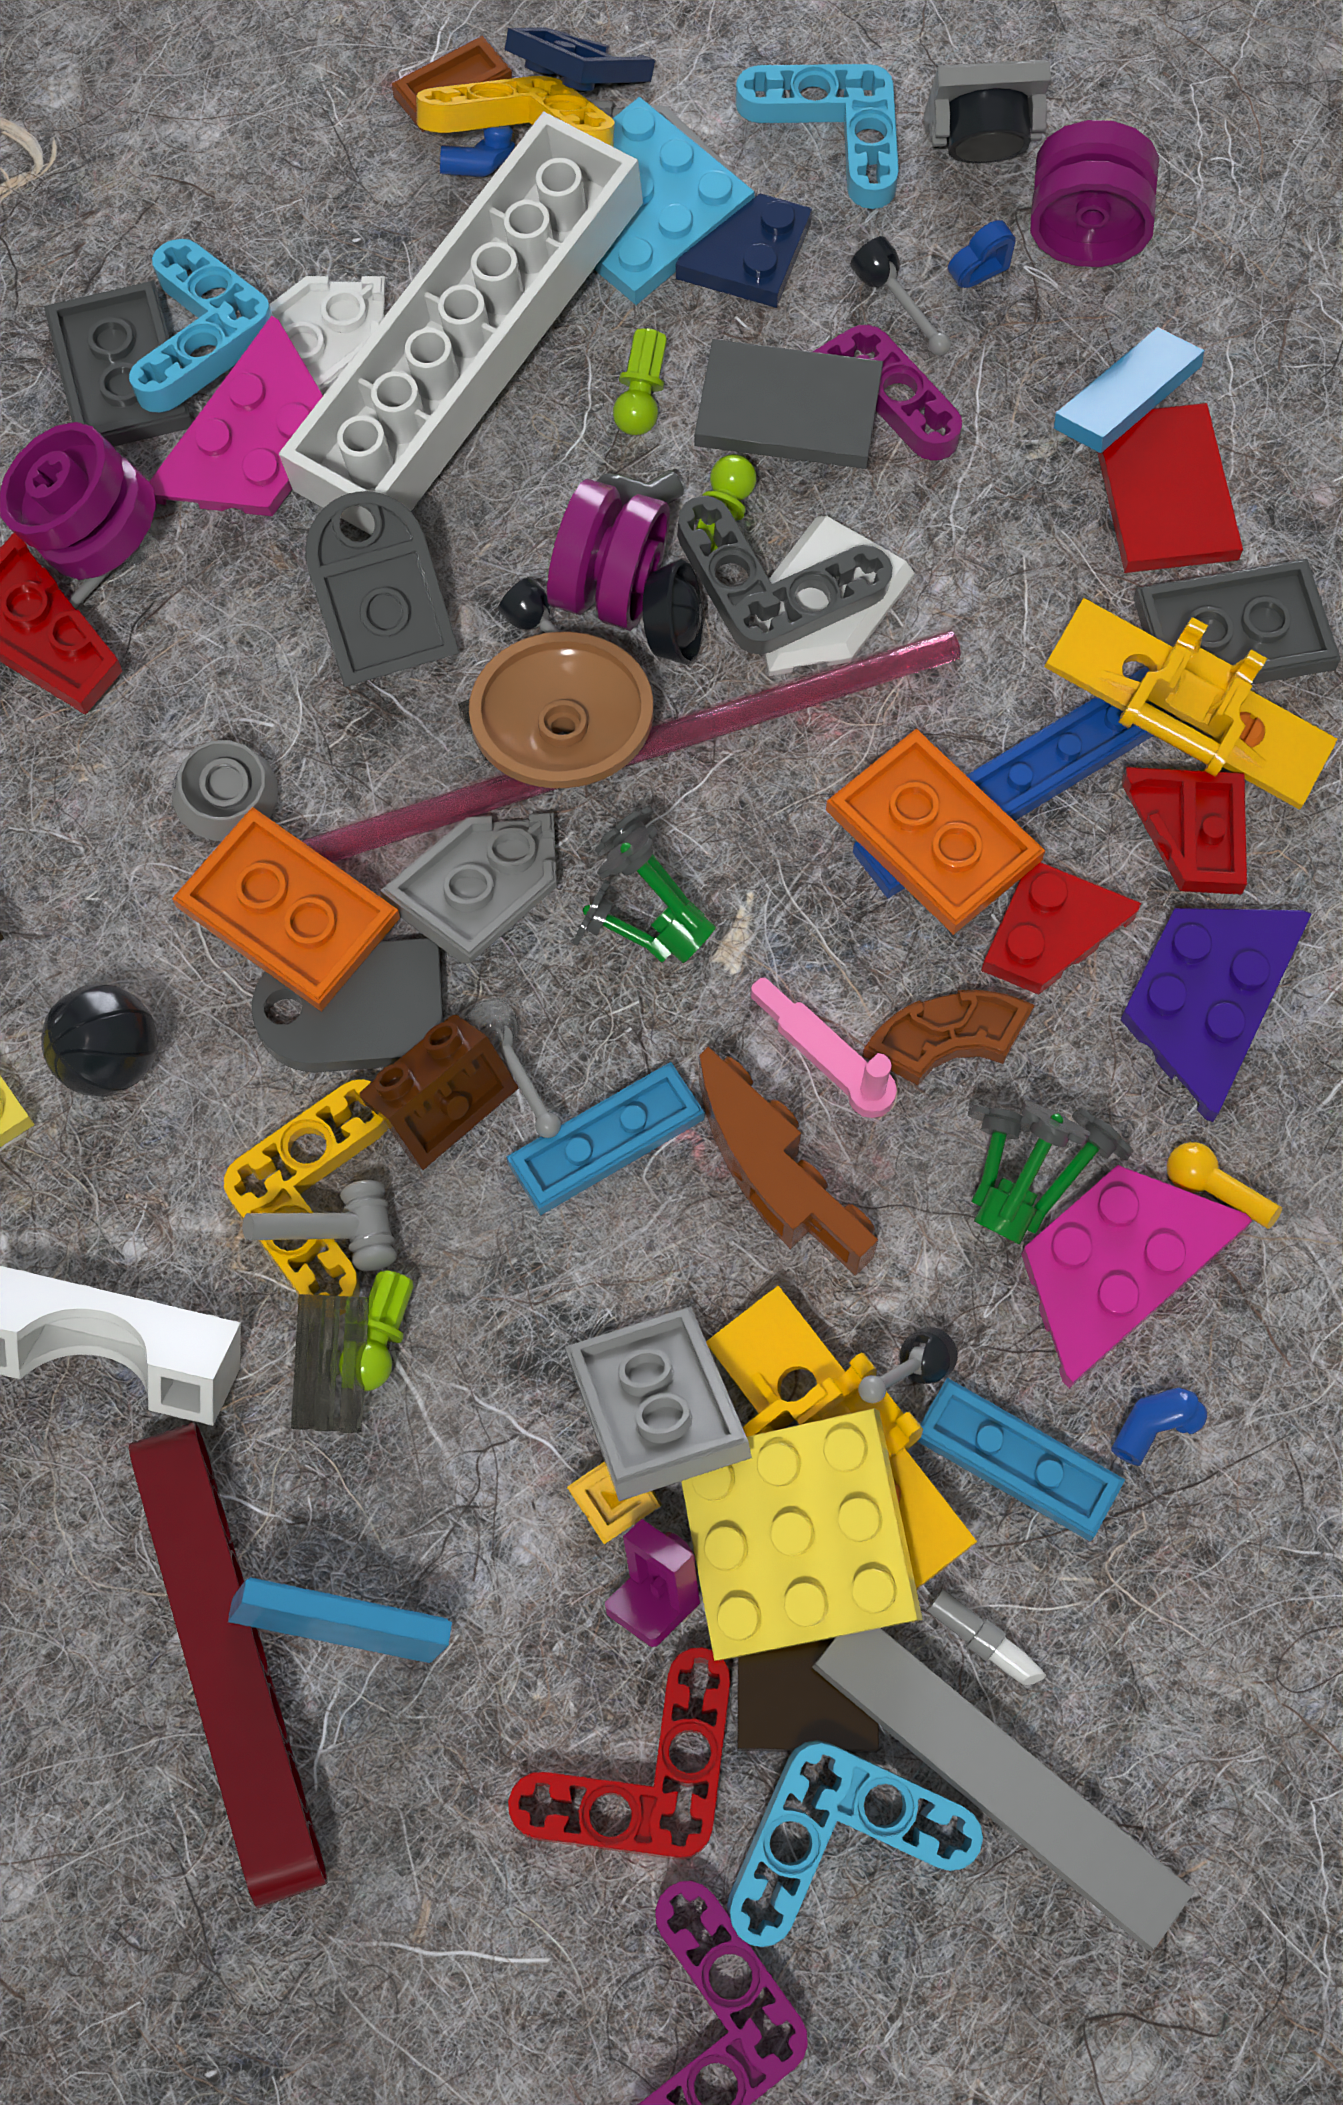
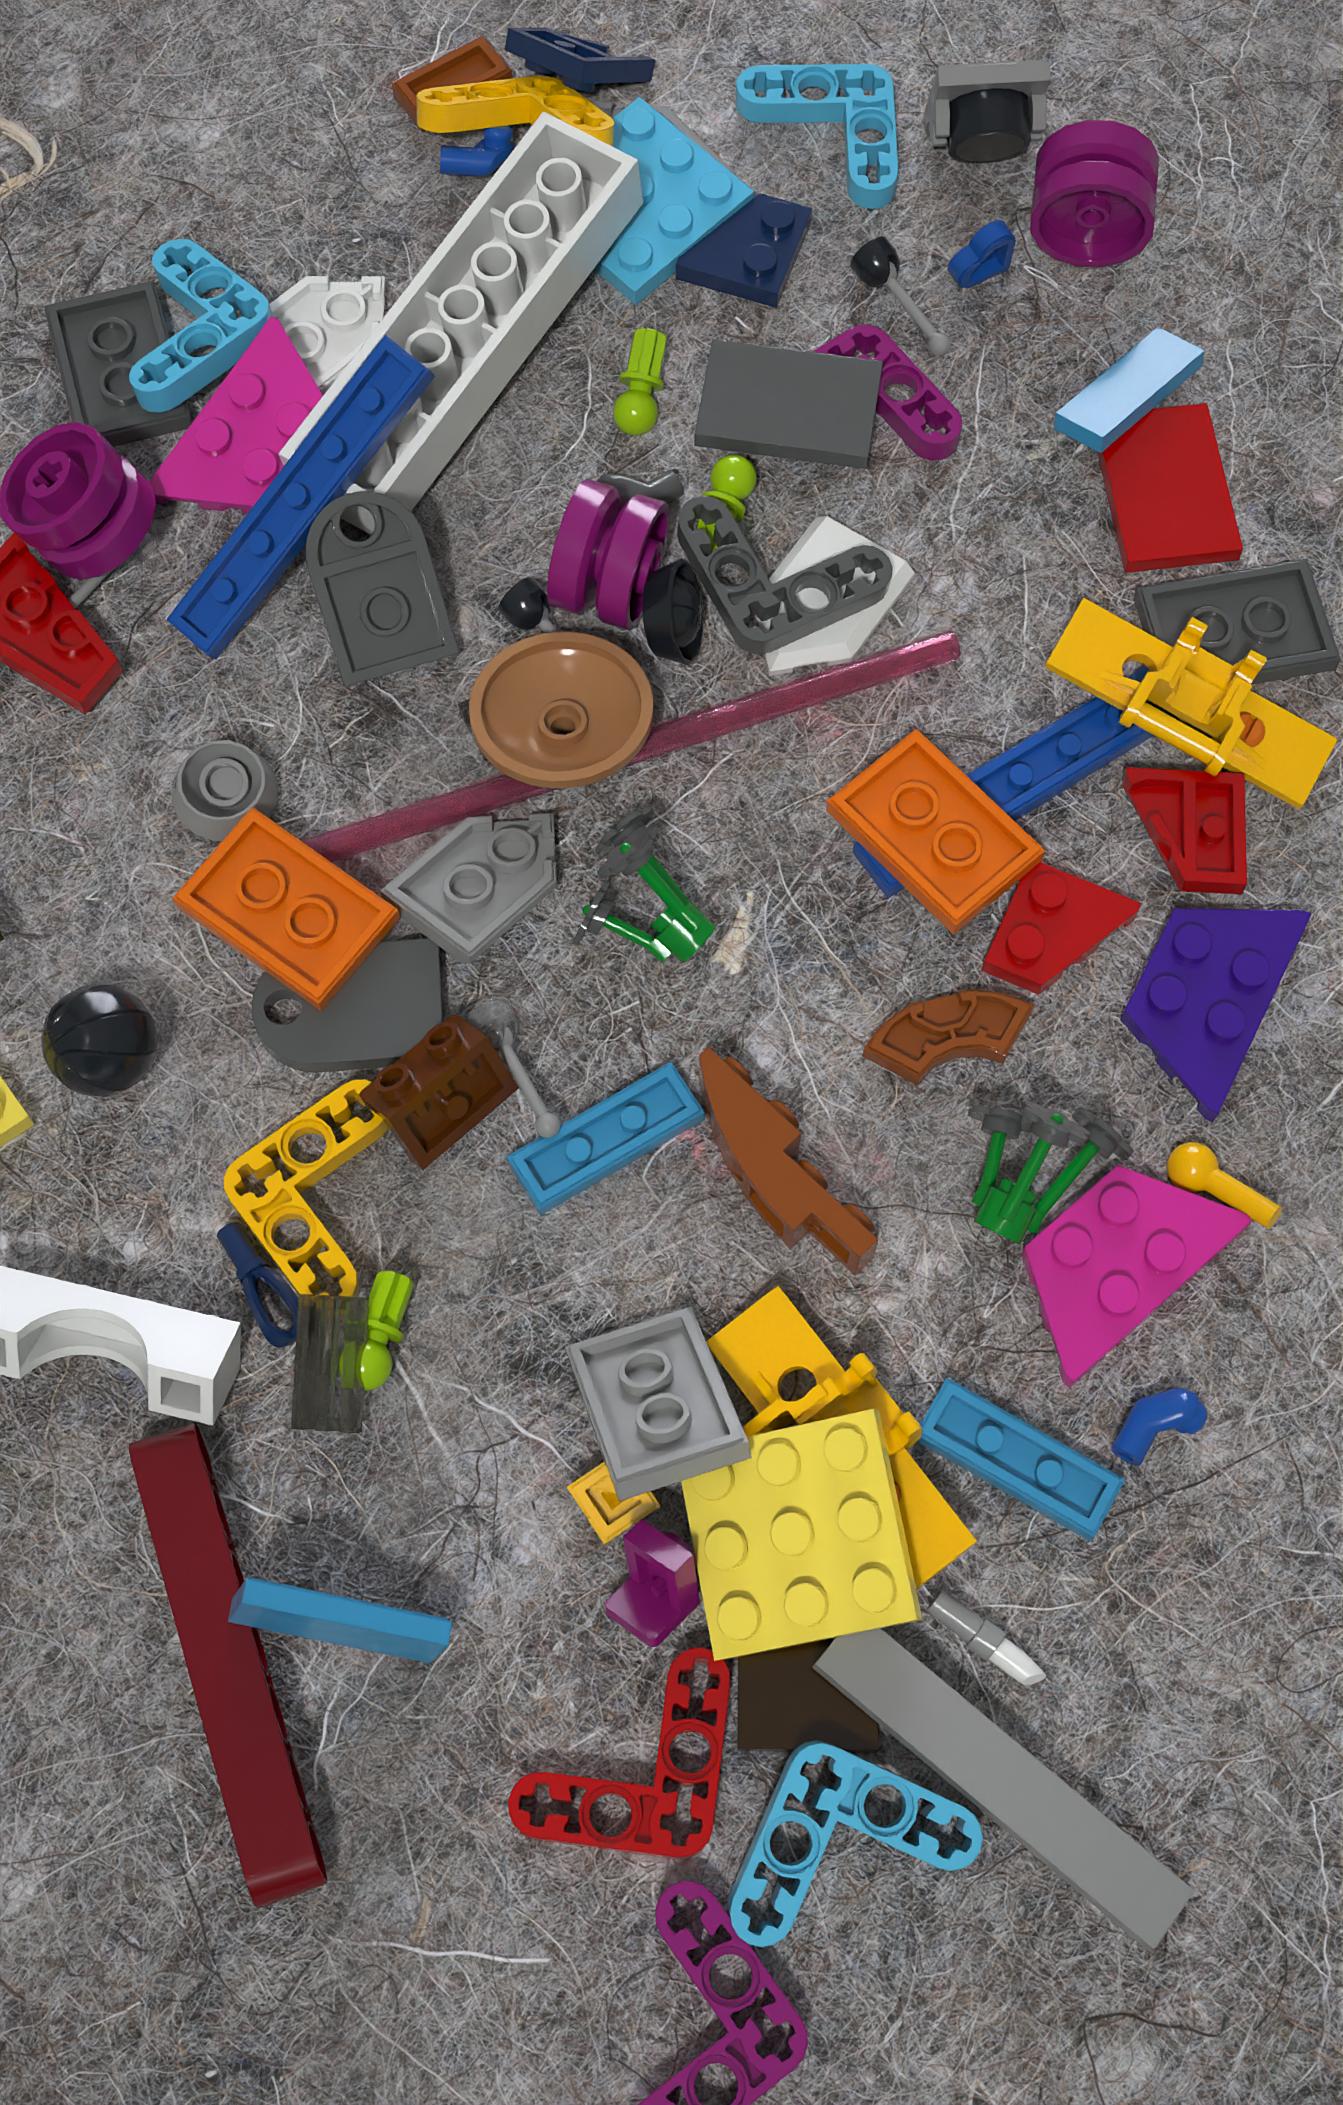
(249, 1270): none -> dark blue piece
(308, 482): none -> blue tile
(361, 1221): light grey piece -> none
(866, 1083): bright pink piece -> none
(917, 1363): black hinge -> none

